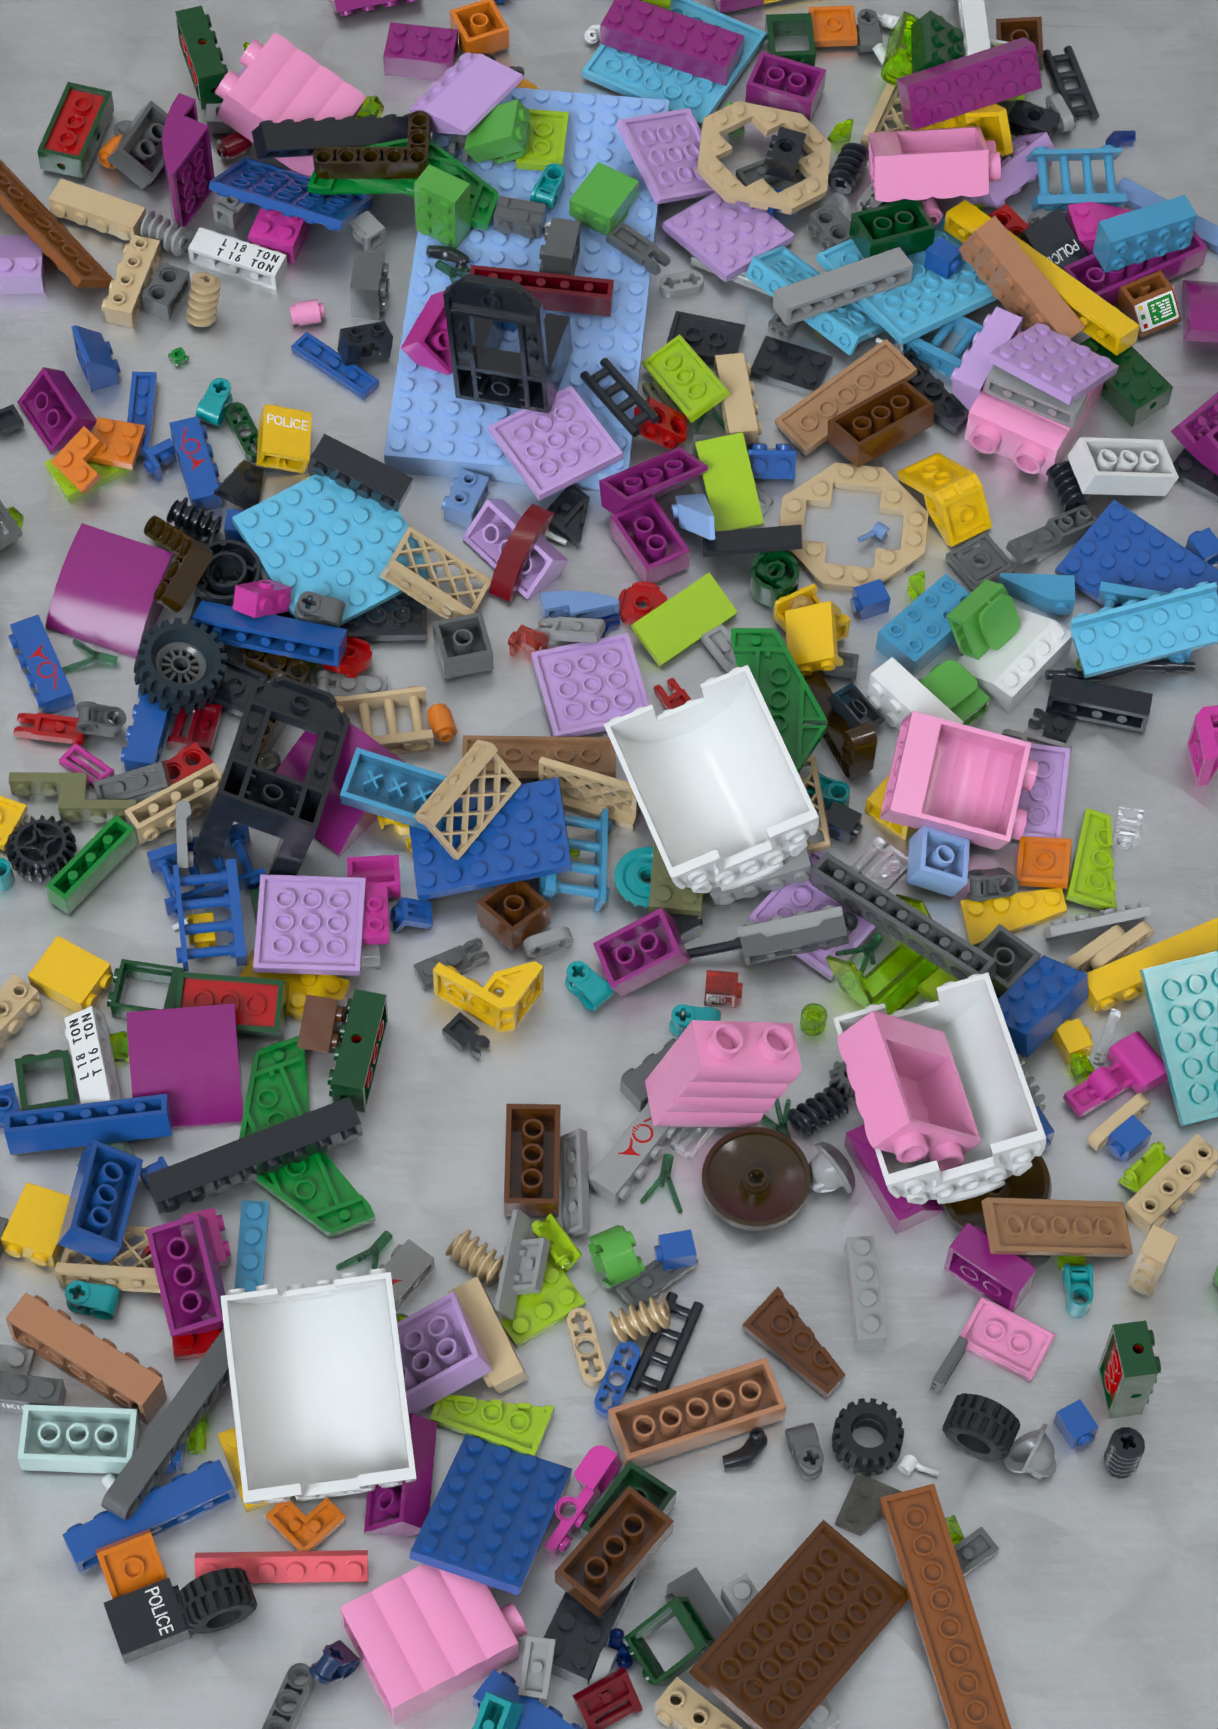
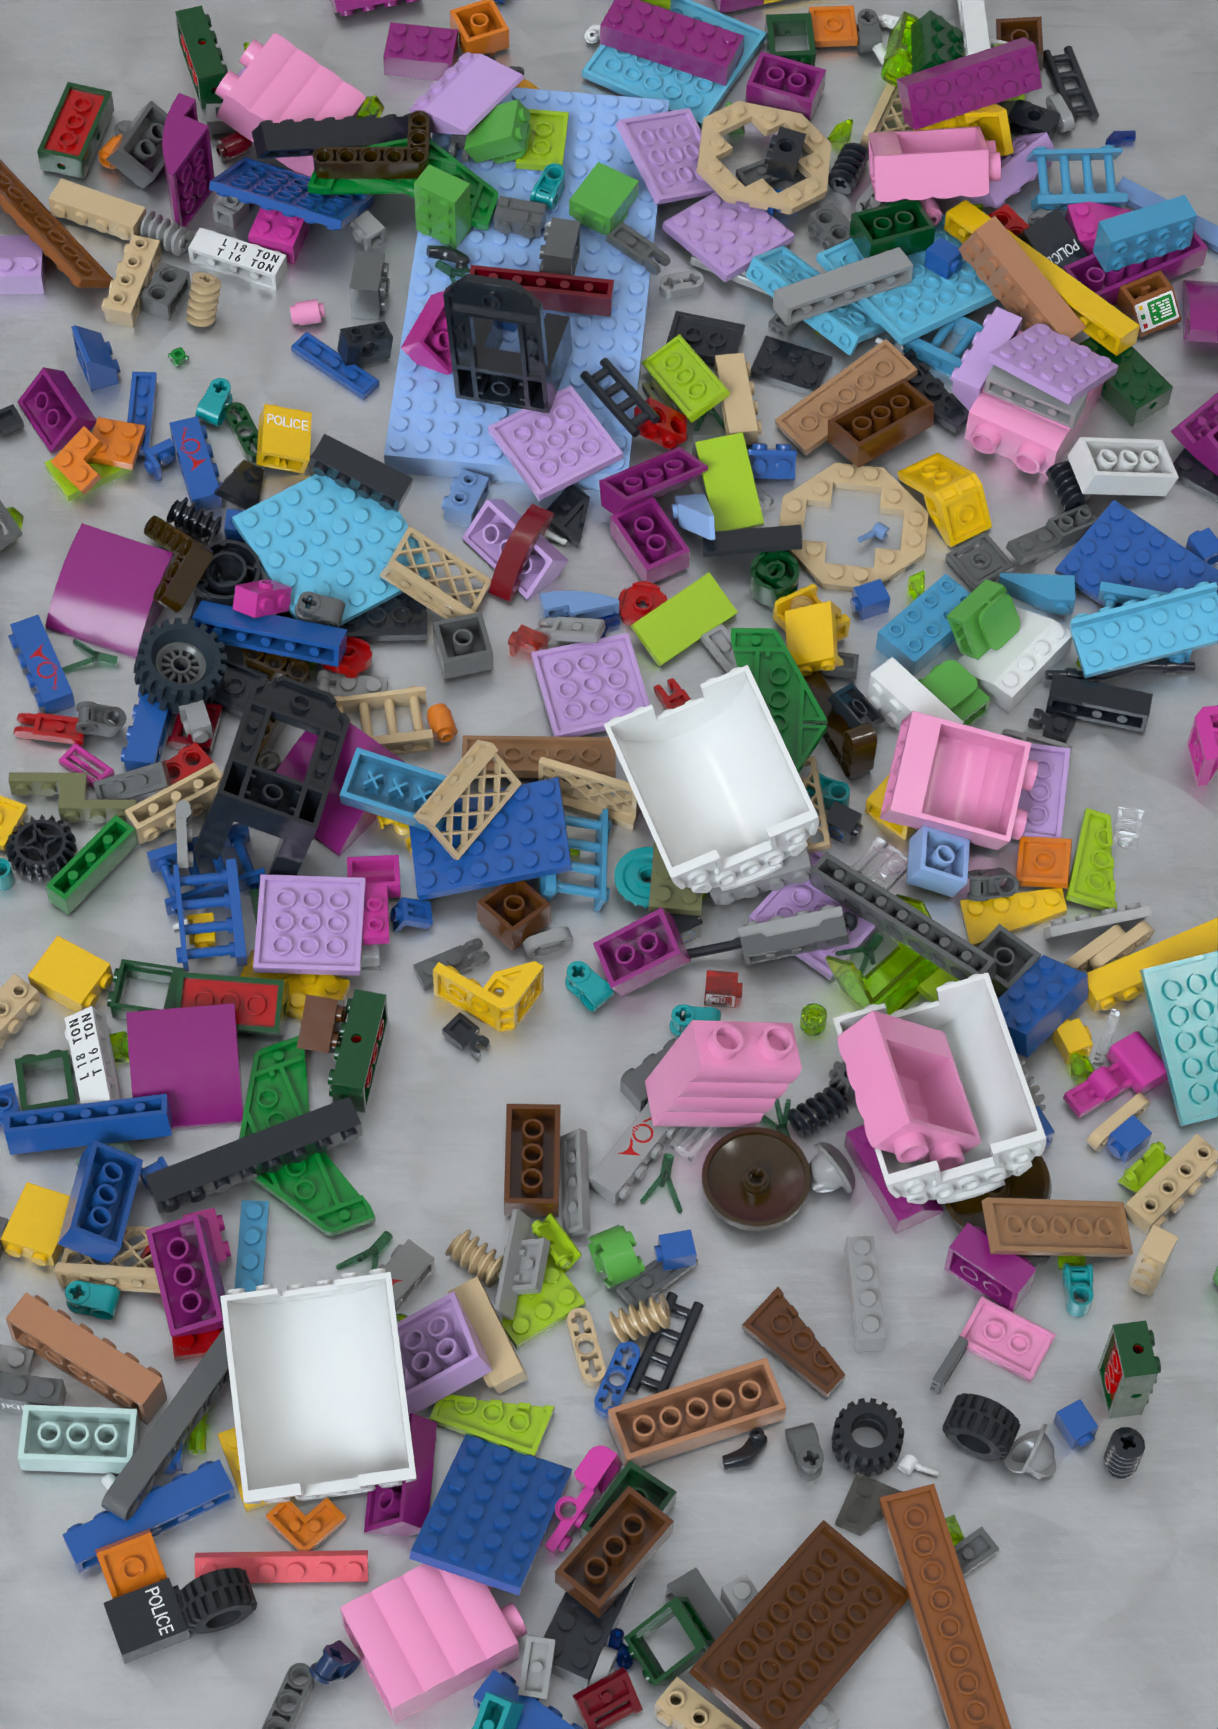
(196, 721): none -> light grey brick

